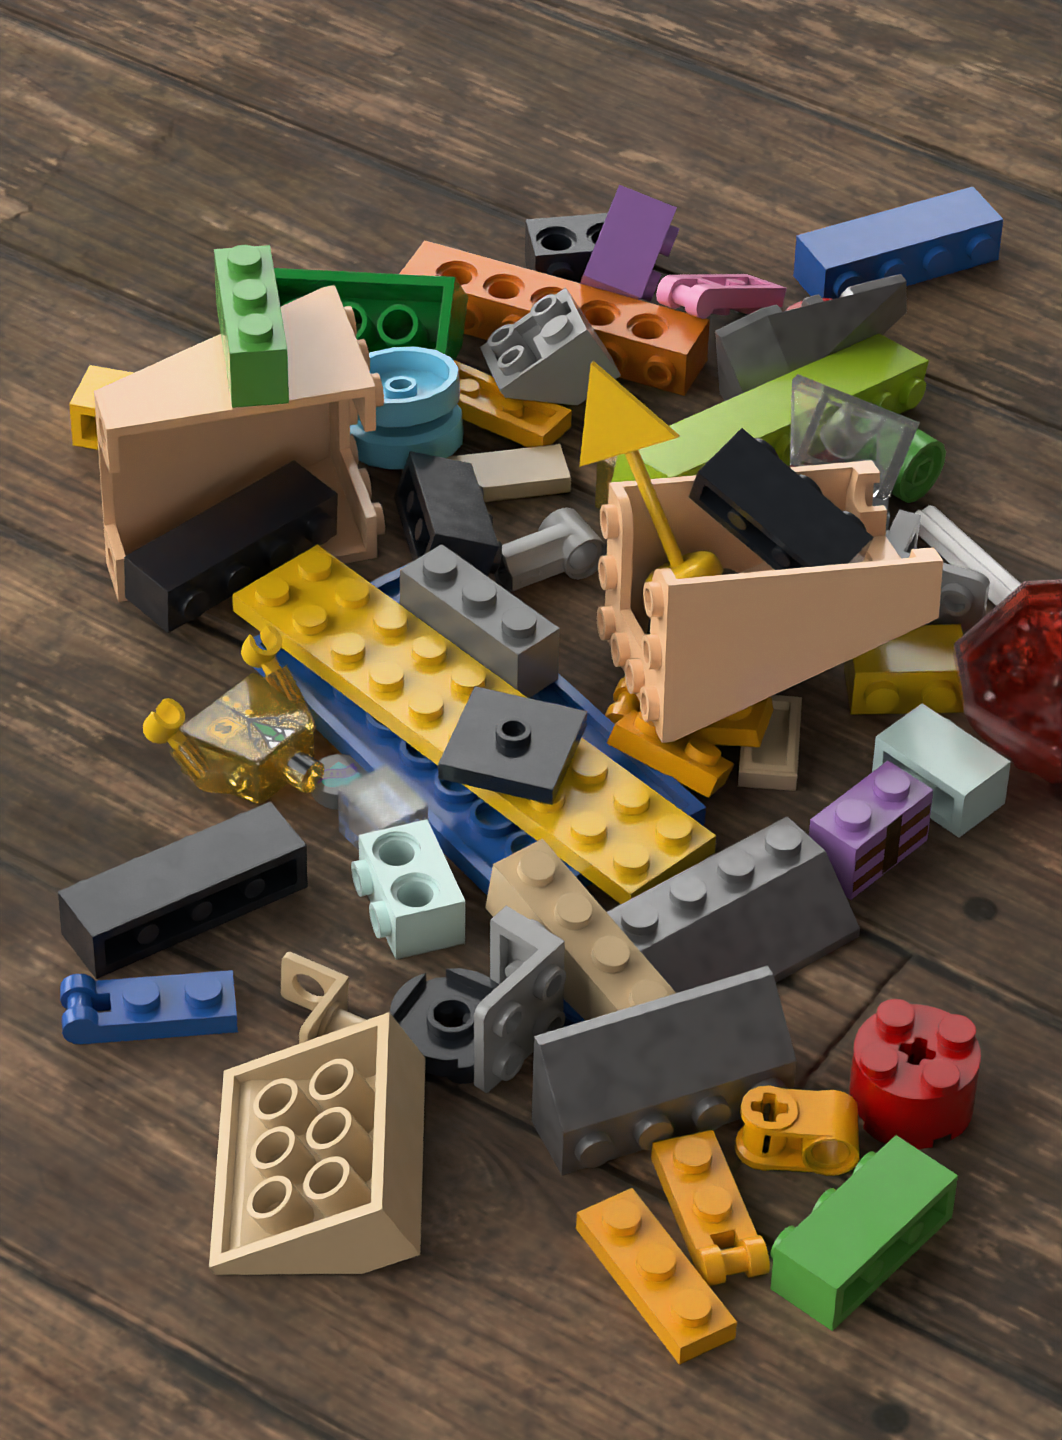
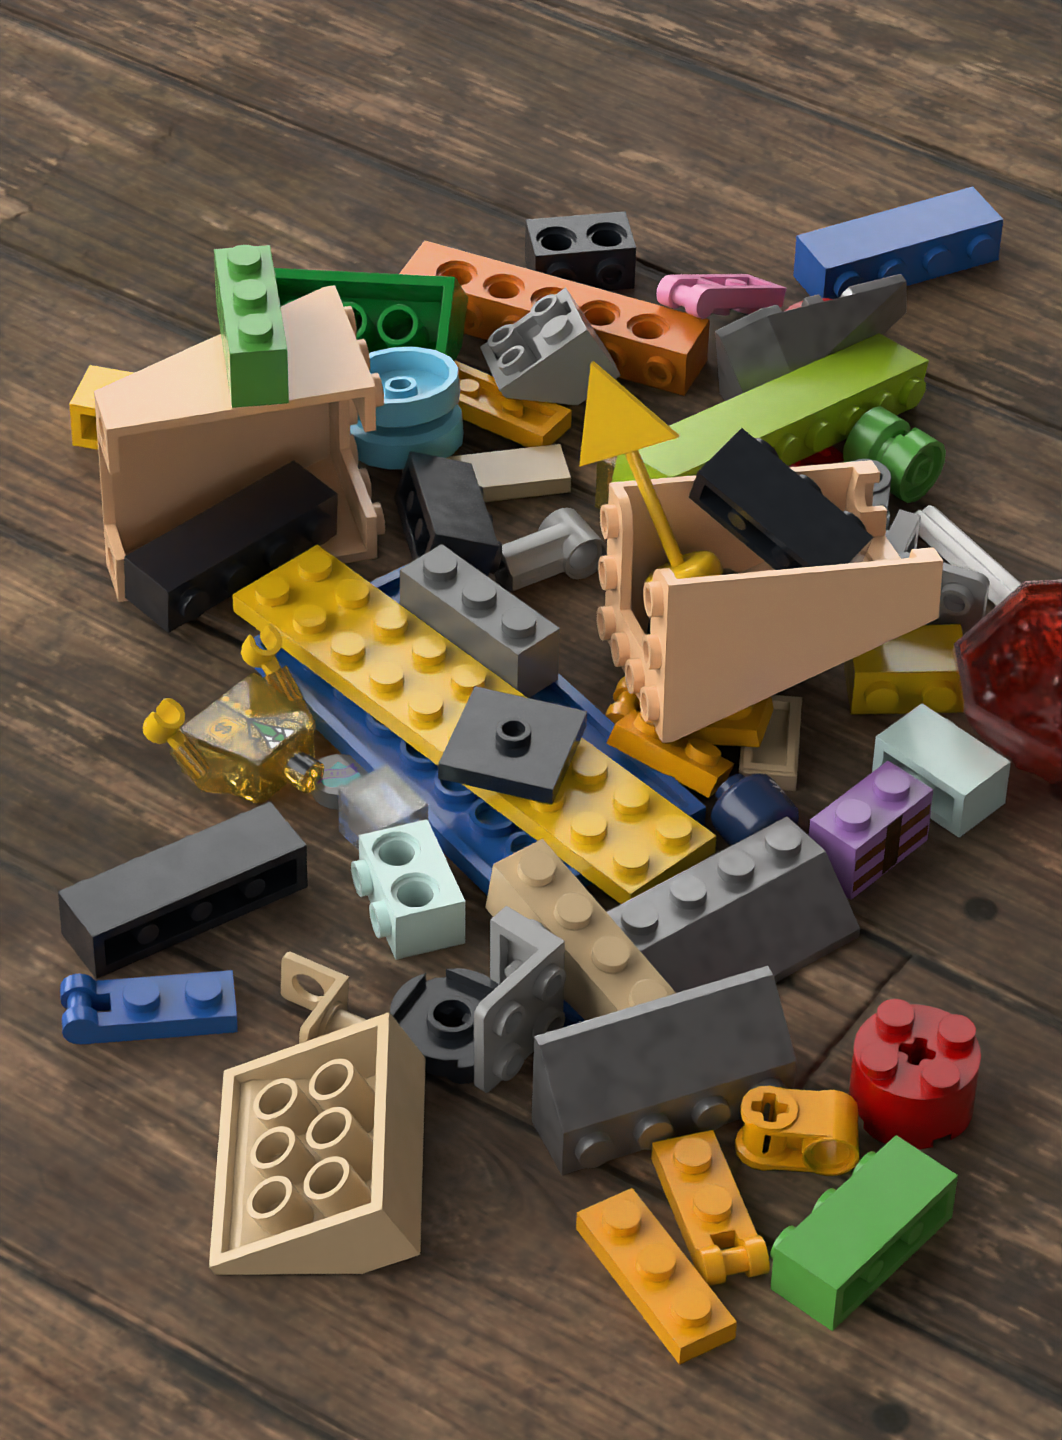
(629, 245): medium lavender brick -> none
(749, 806): none -> dark blue head
(843, 429): clear slope -> none

